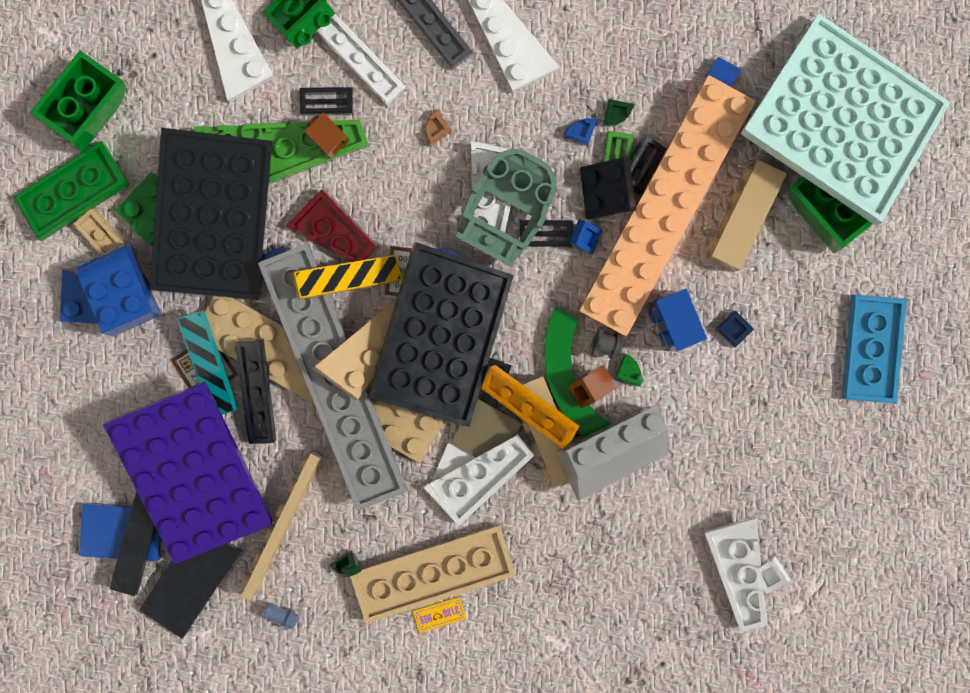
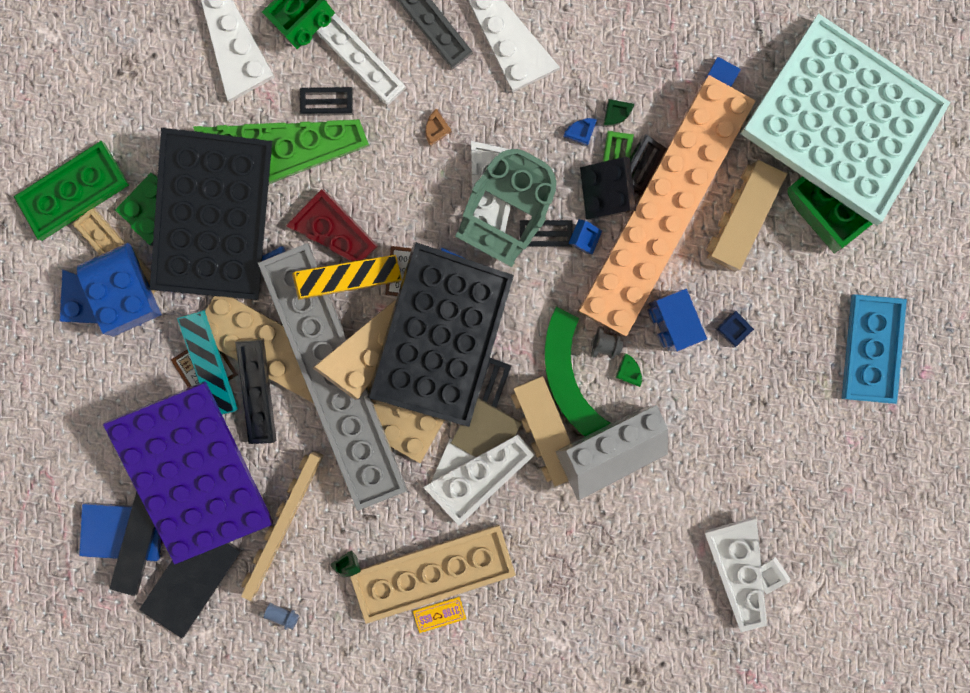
(80, 101): green brick -> none
(326, 134): dark orange brick -> none
(529, 407): light orange tile -> none
(592, 386): dark orange brick -> none

